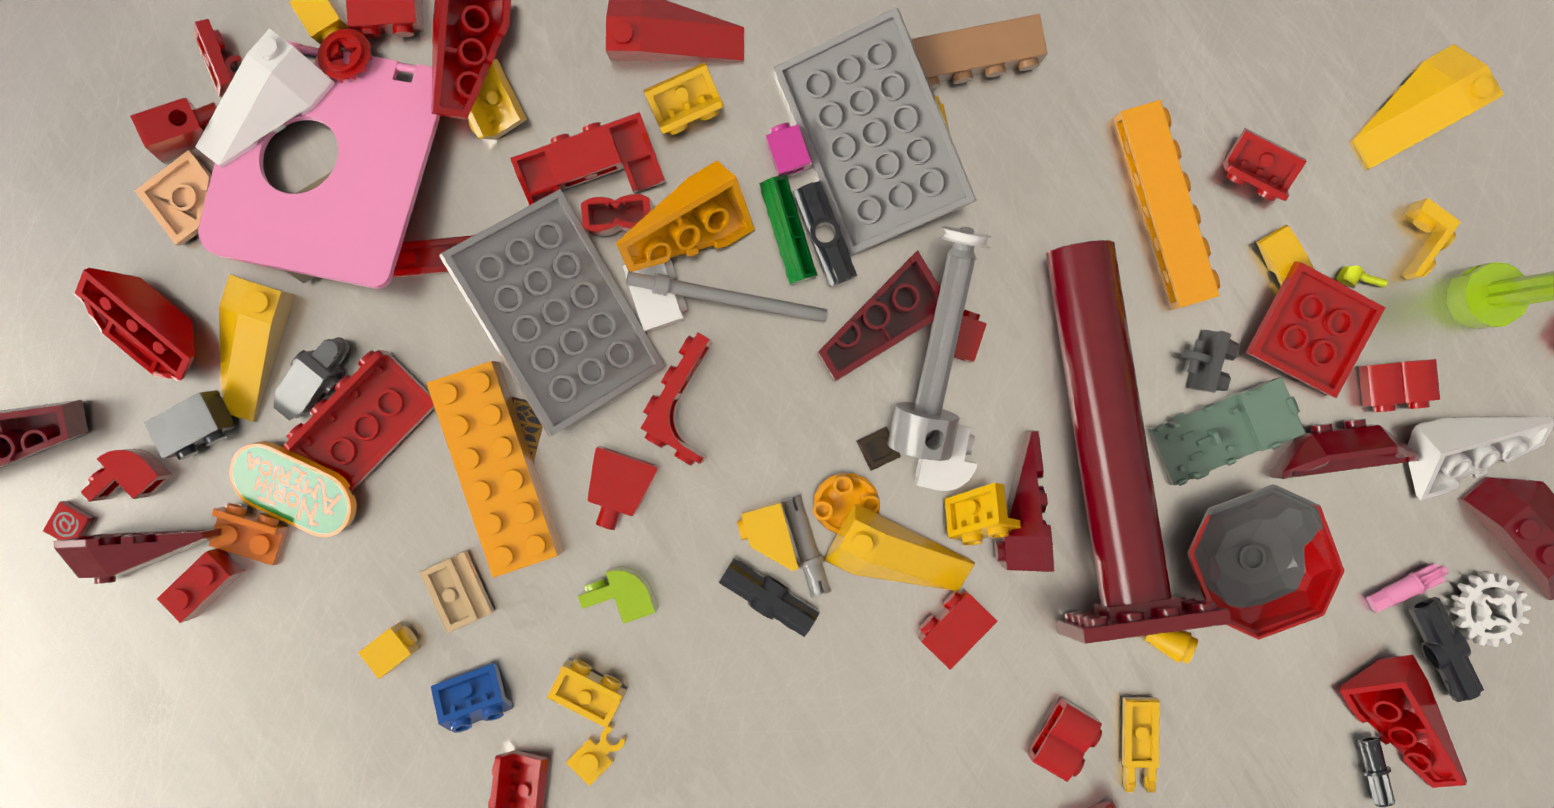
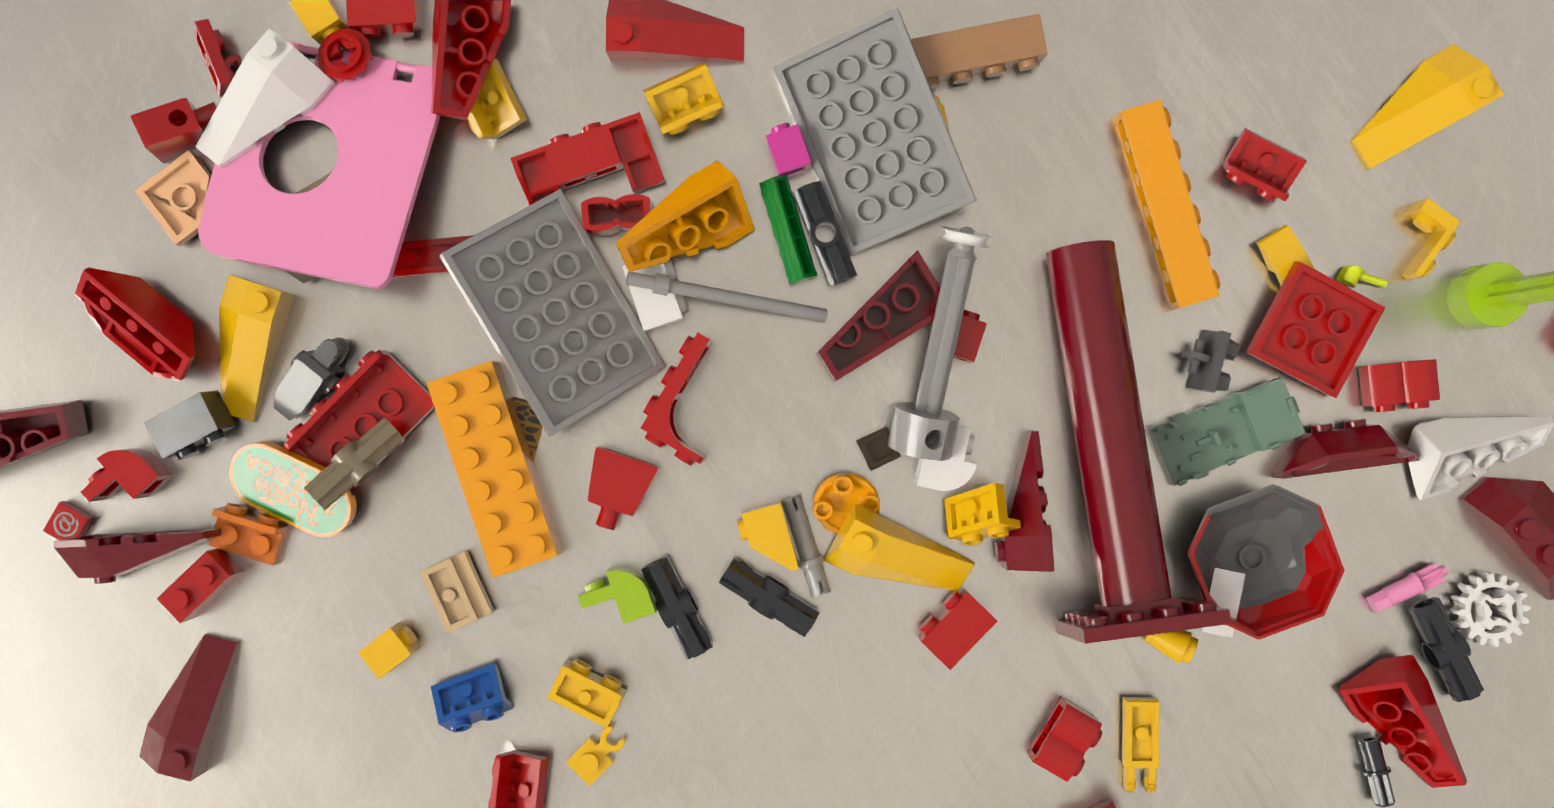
(187, 720): none -> dark red wedge
(354, 463): none -> dark tan piece
(677, 607): none -> black piece
(1226, 591): none -> white sticker

